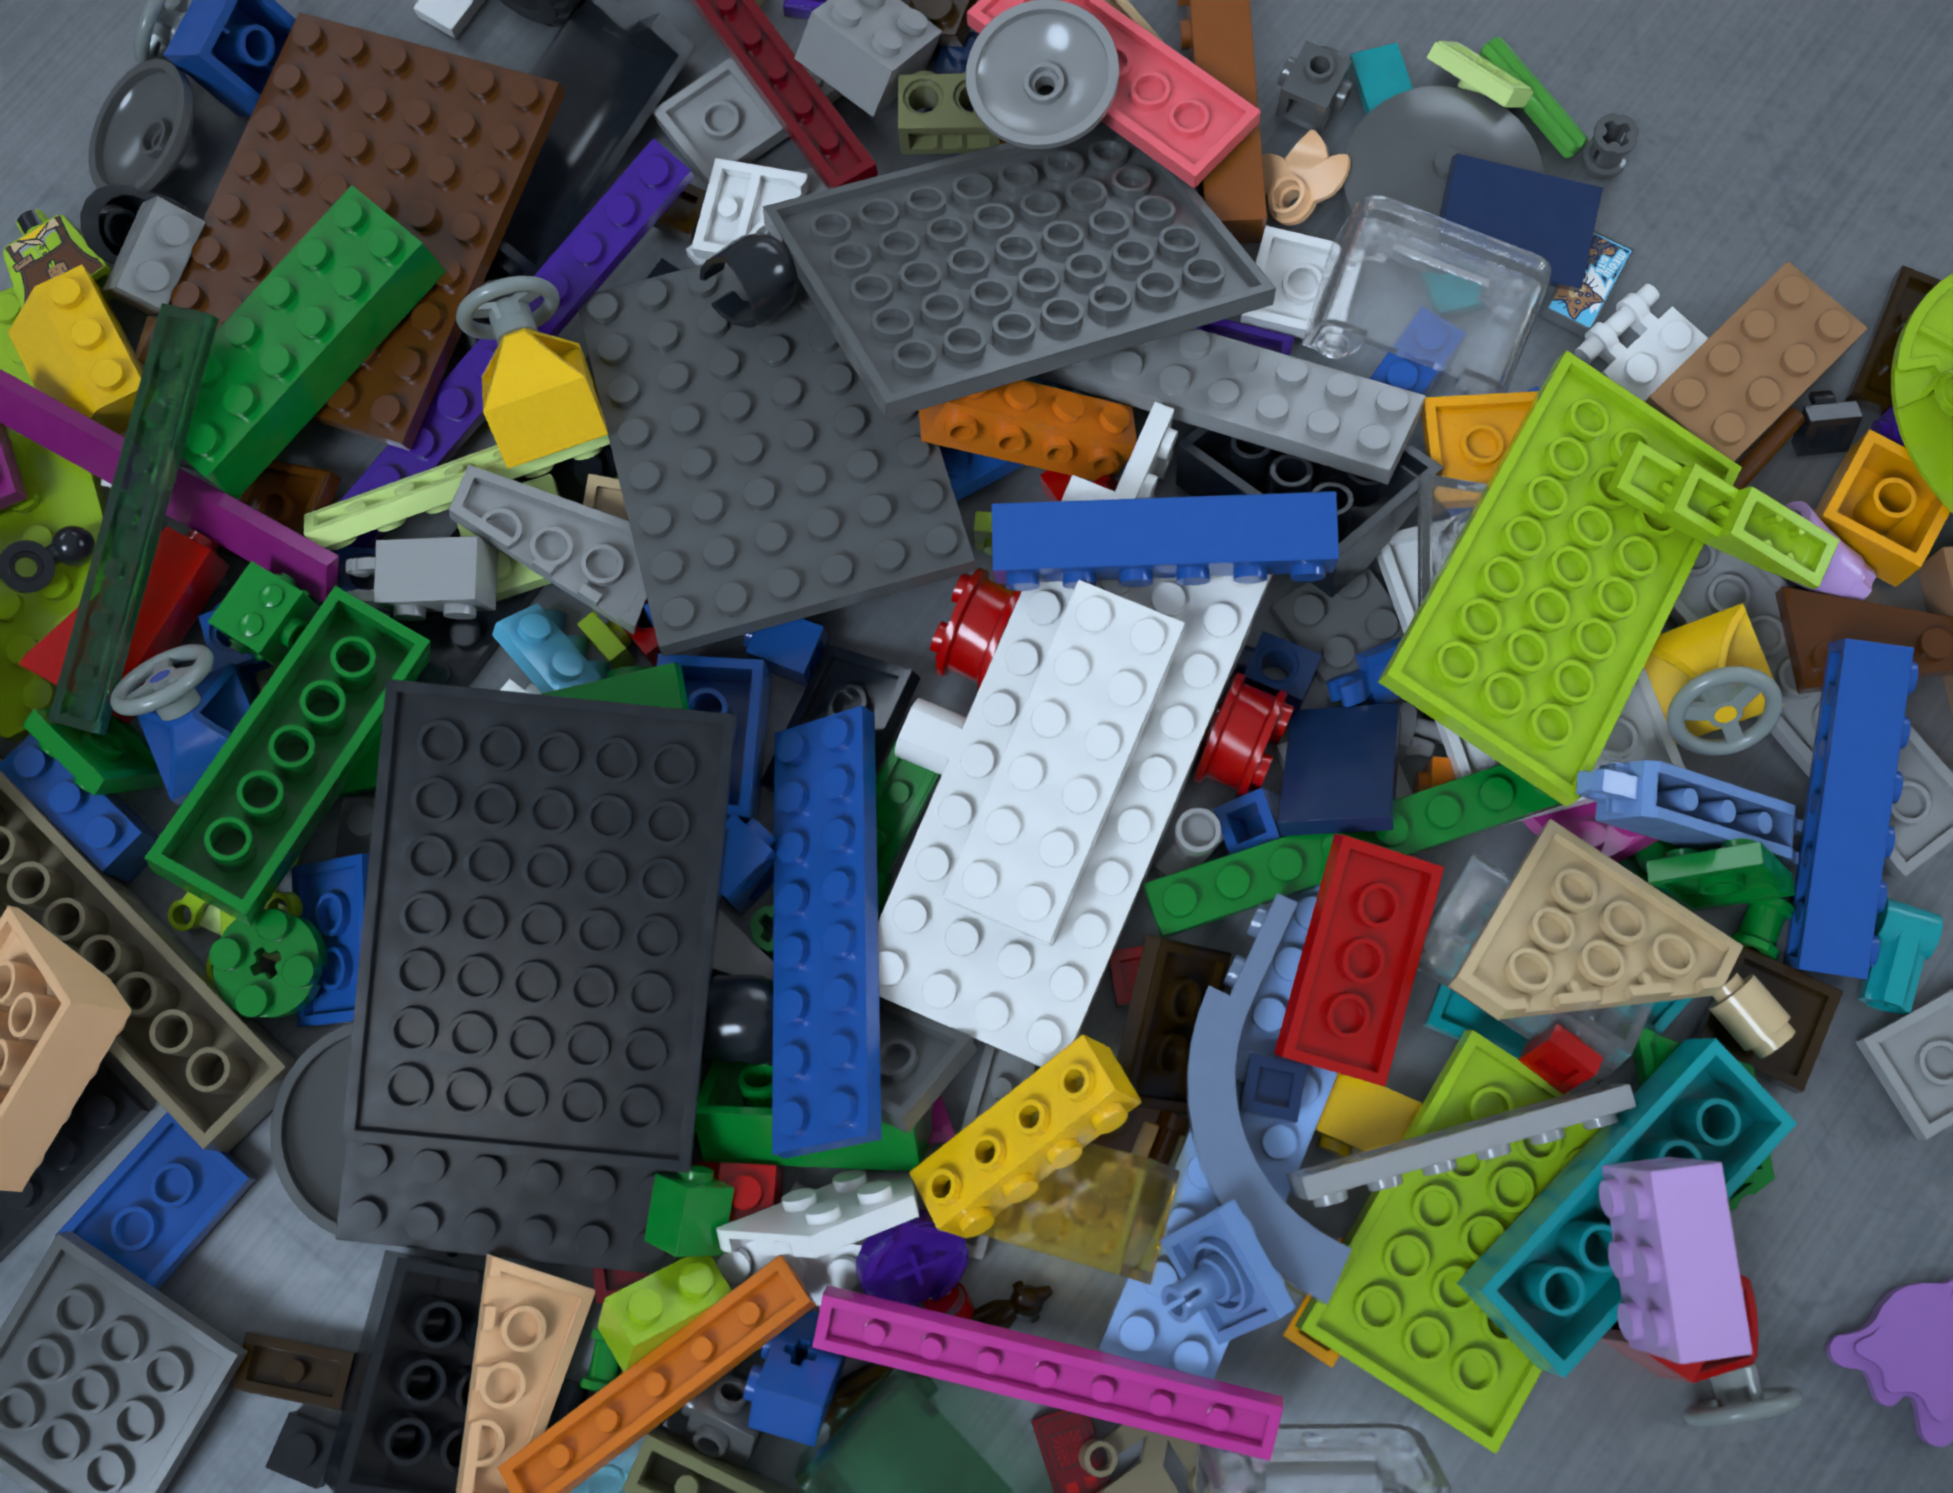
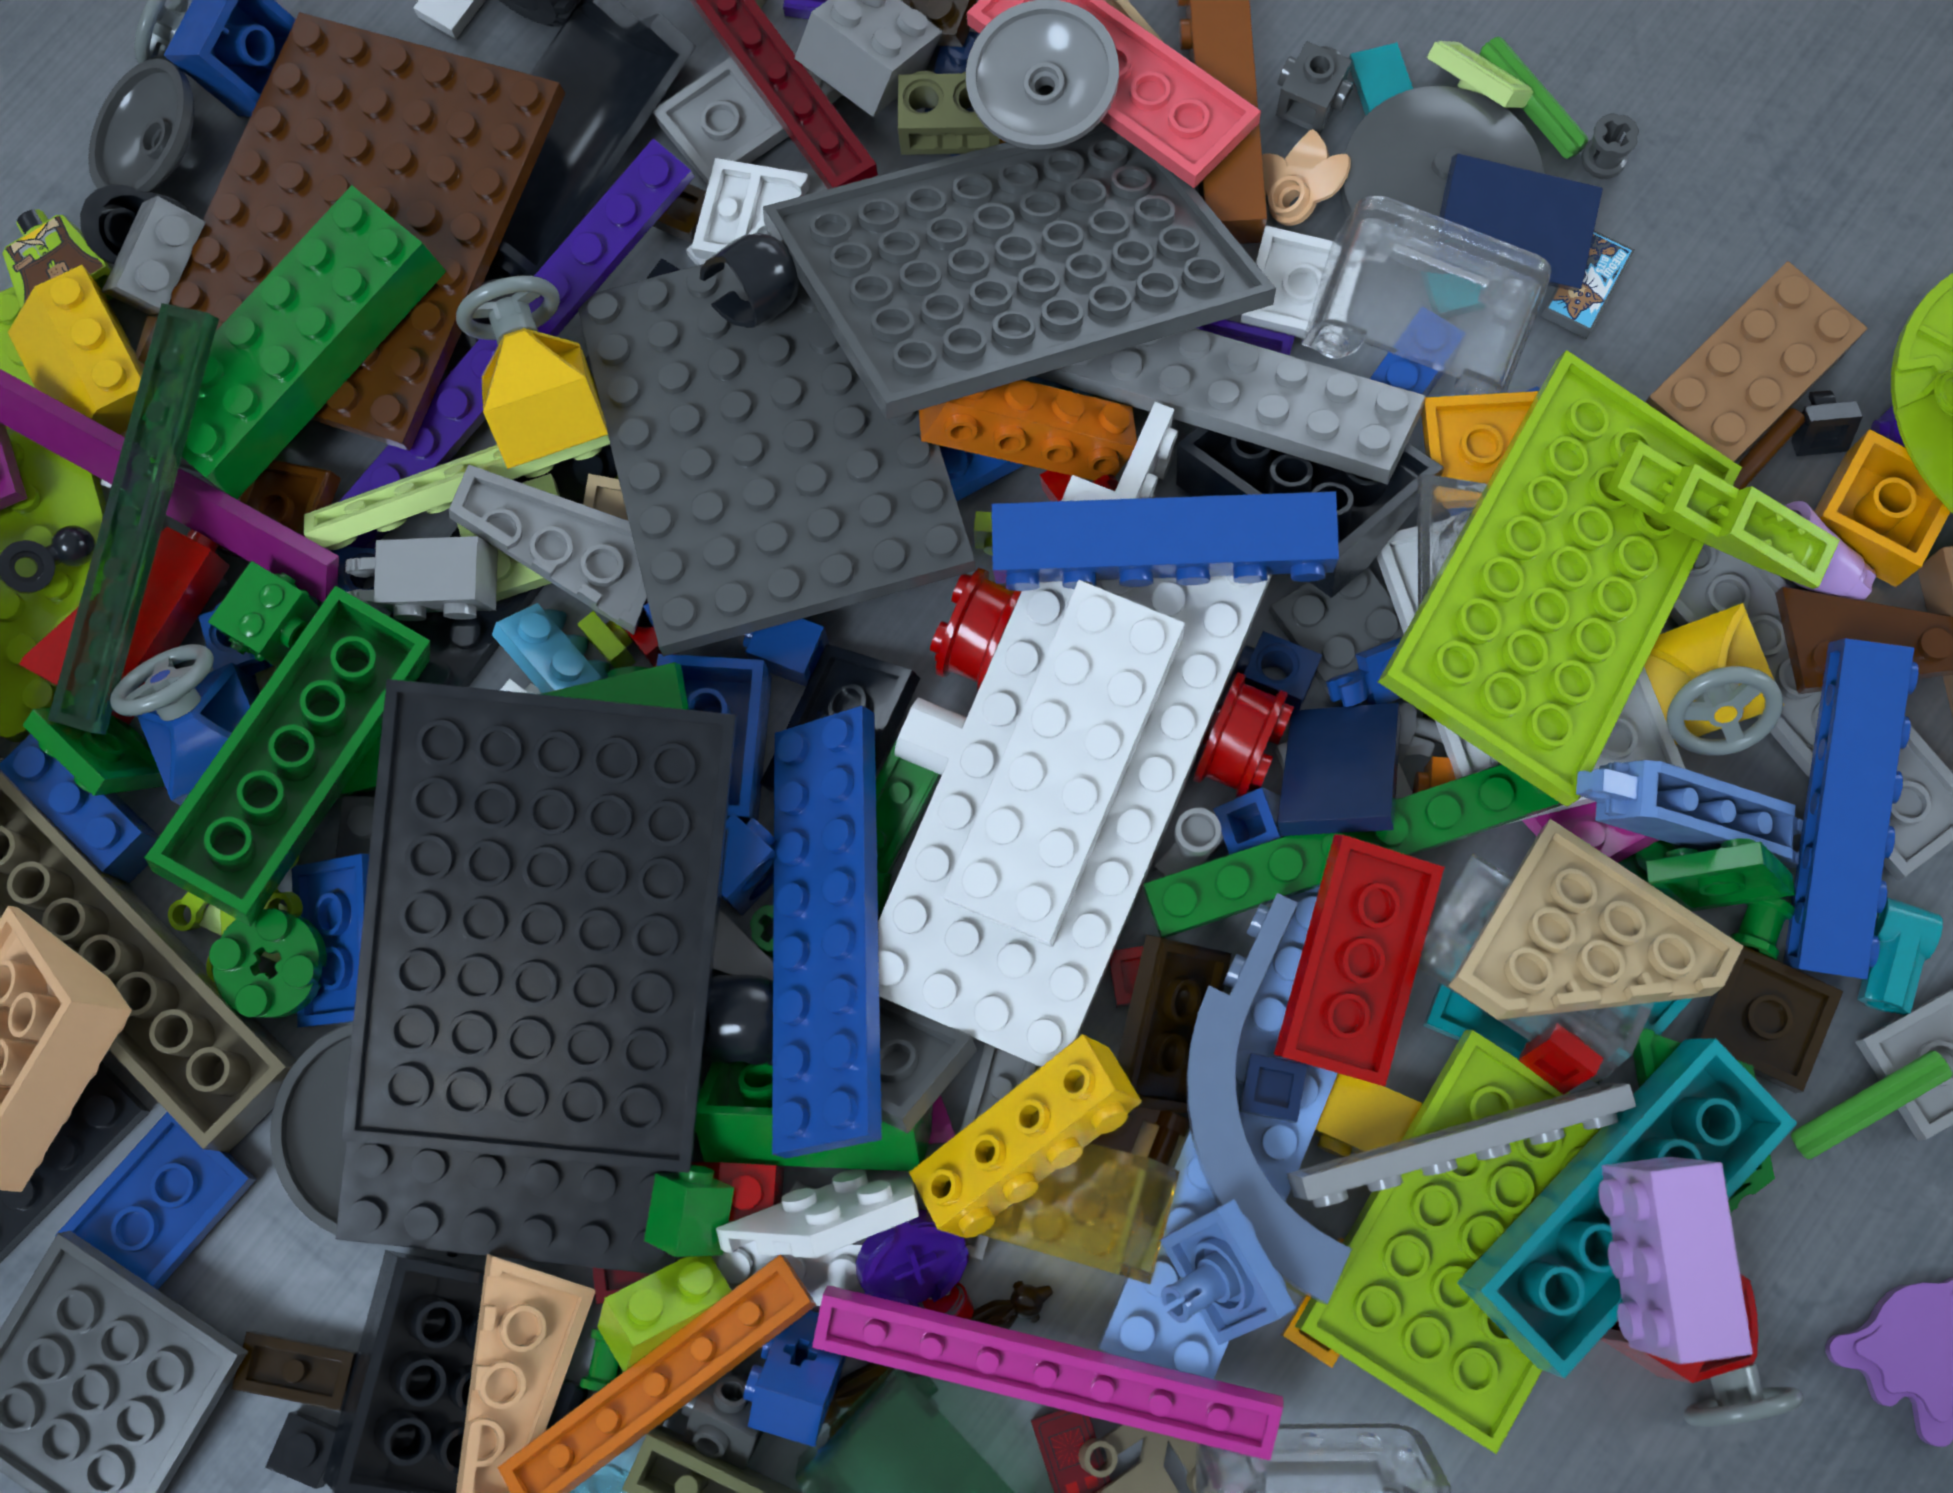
(1657, 352): white plate -> none
(1752, 1015): tan brick -> none
(1871, 1104): none -> bright green axle
(1873, 377): dark brown tile -> none

